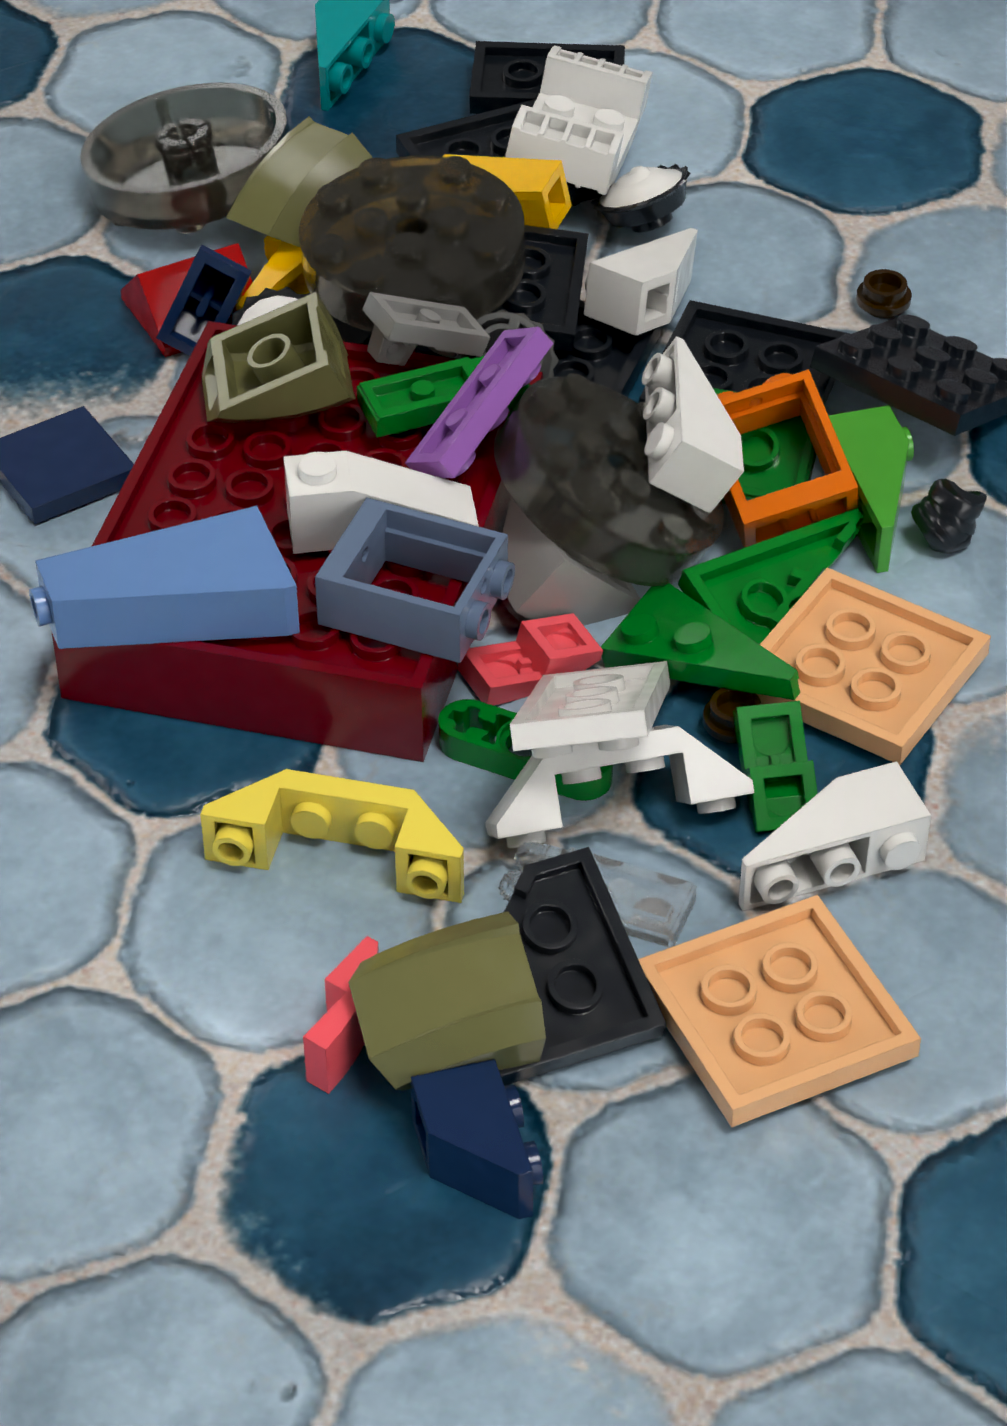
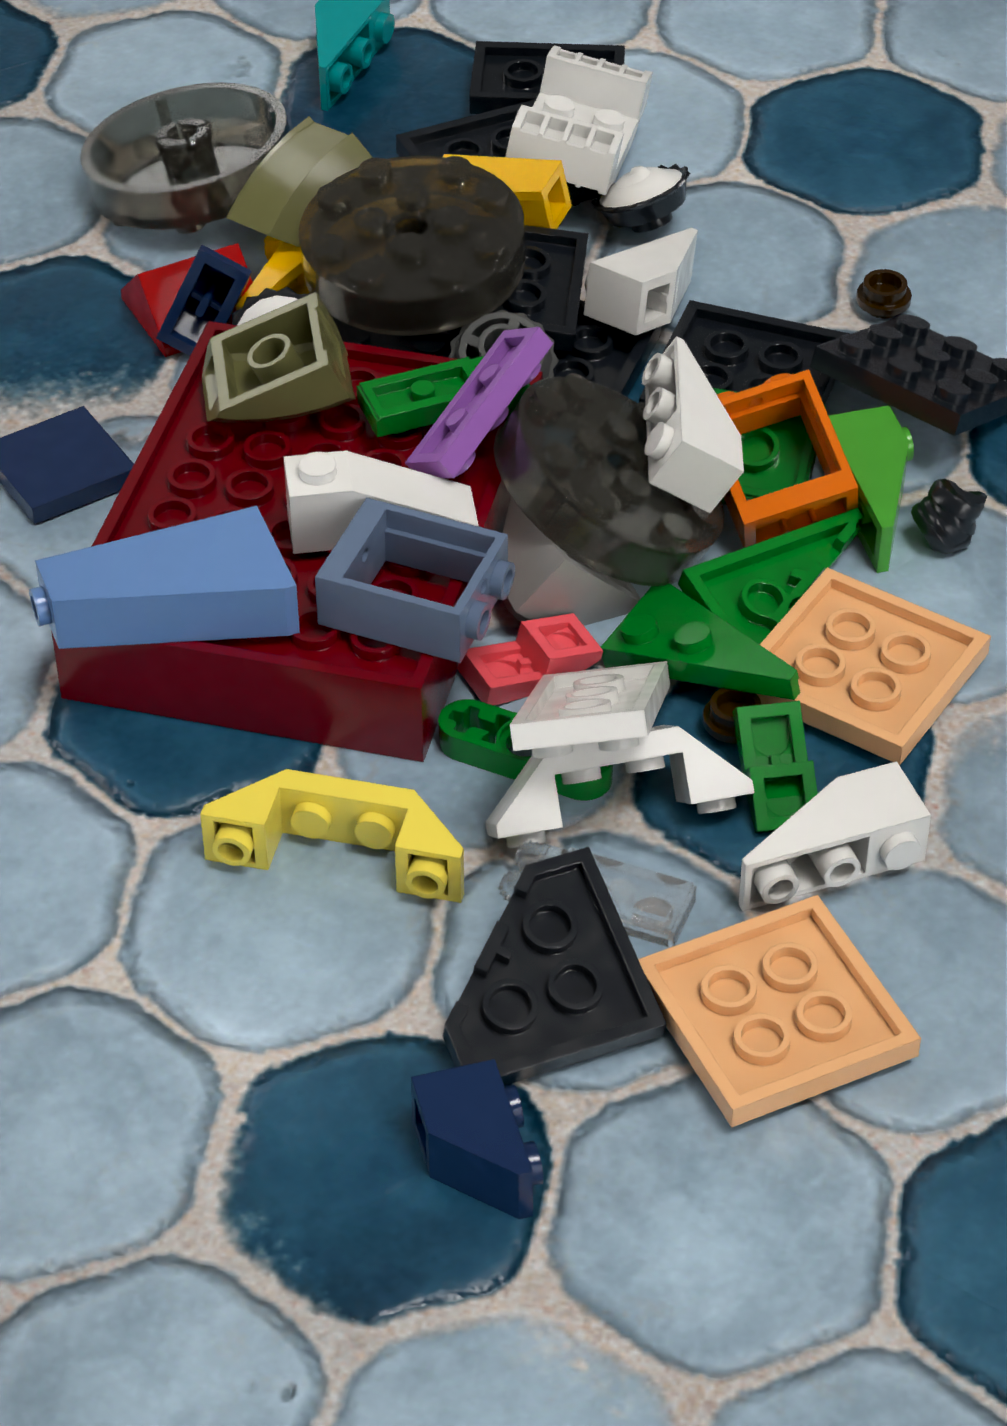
(337, 1037): coral slope -> none
(409, 322): light grey hinge -> none
(450, 1001): olive slope -> none

